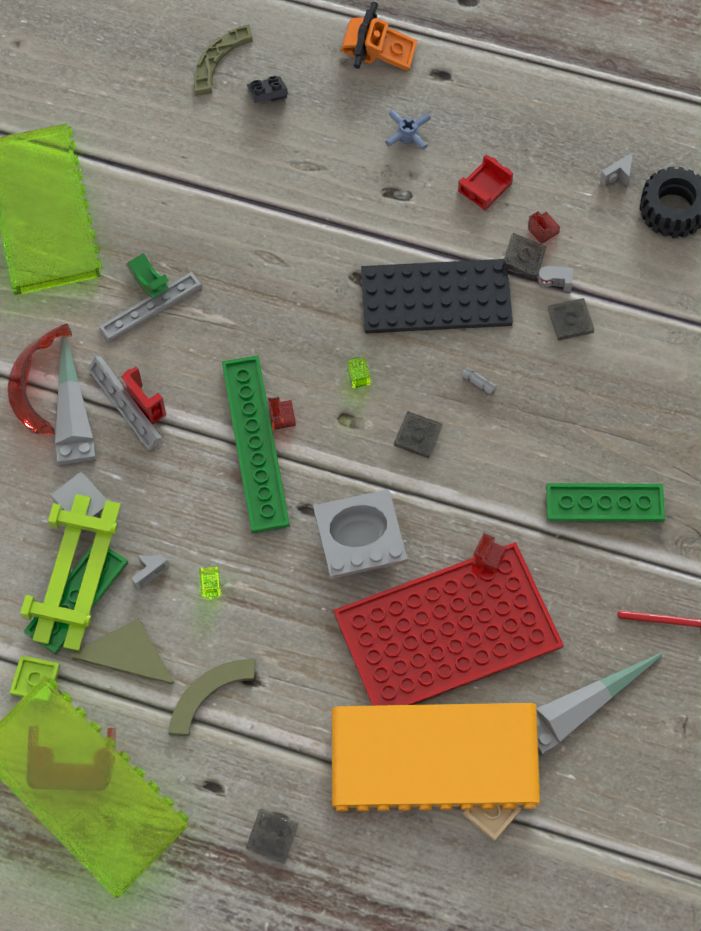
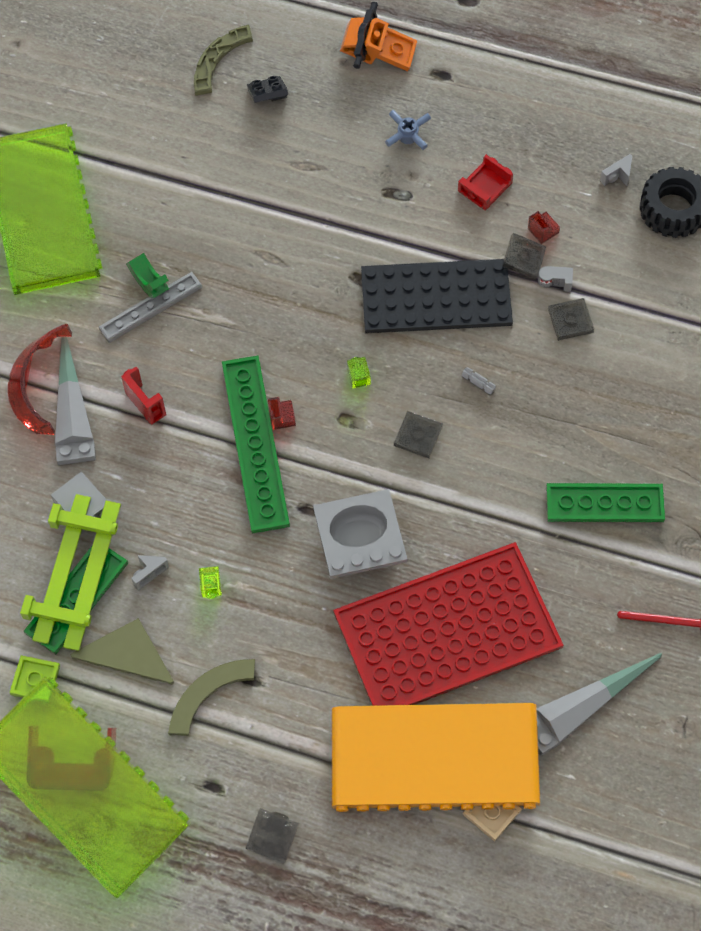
(124, 403): light grey tile -> none
(488, 553): clear red piece -> none

